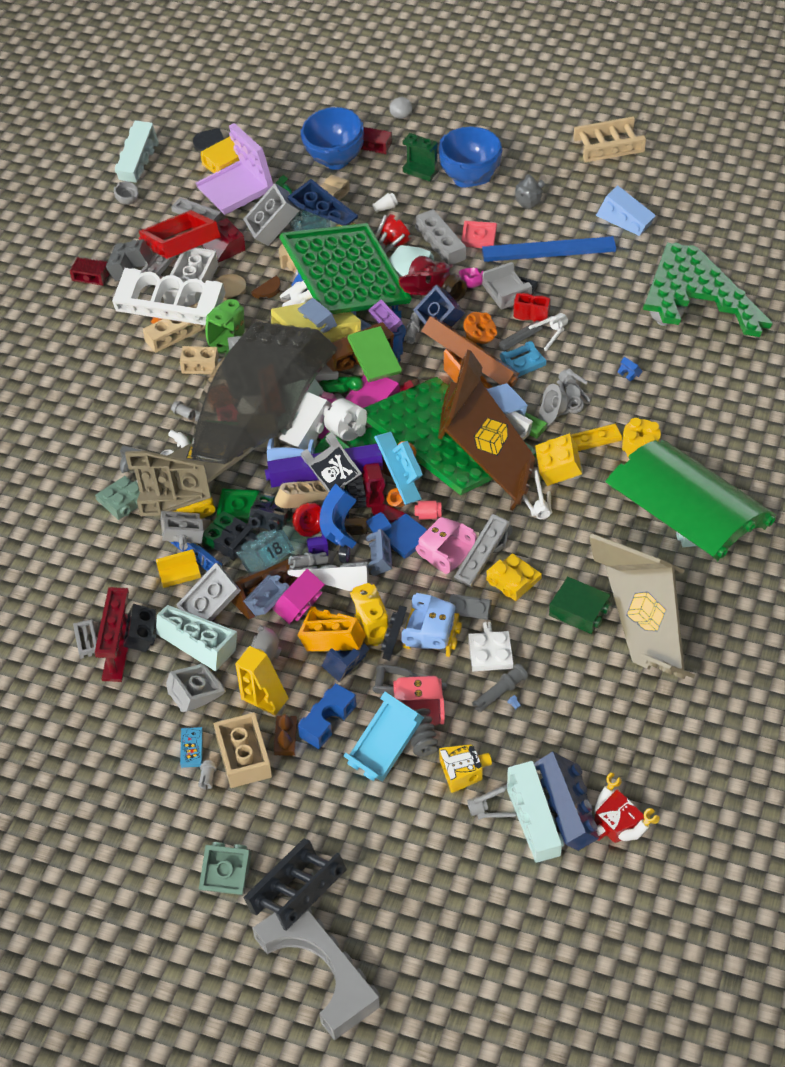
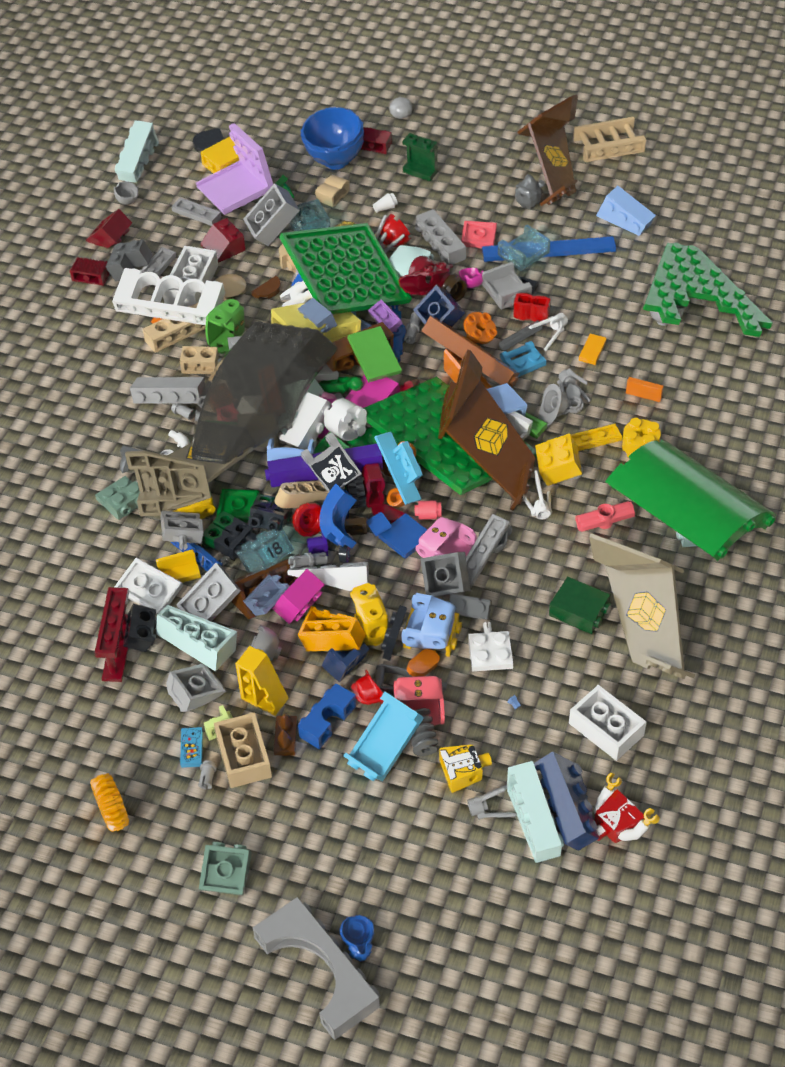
(88, 651): light grey tile -> none
(110, 230): none -> dark red slope
(110, 802): none -> light orange gear
(149, 585): none -> white tile
(167, 389): none -> light grey brick
(202, 231): red window -> none
(209, 725): none -> yellowish green bracket
(283, 873): black fence -> none
(318, 201): dark blue wedge -> none
(357, 934): none -> blue hair
(367, 690): none -> red piece
(380, 553): sand blue hinge -> none
(423, 663): none -> orange tile
(445, 574): none -> dark grey brick
(470, 155): blue rock -> none
(506, 682): dark grey pin -> none
(513, 576): yellow plate -> none
(525, 248): none -> clear light blue panel
(552, 147): none -> reddish brown piece
(592, 349): none -> light orange tile
(605, 516): none -> coral piece
(607, 722): none -> white brick
(629, 366): blue tile -> none
(644, 389): none -> orange tile

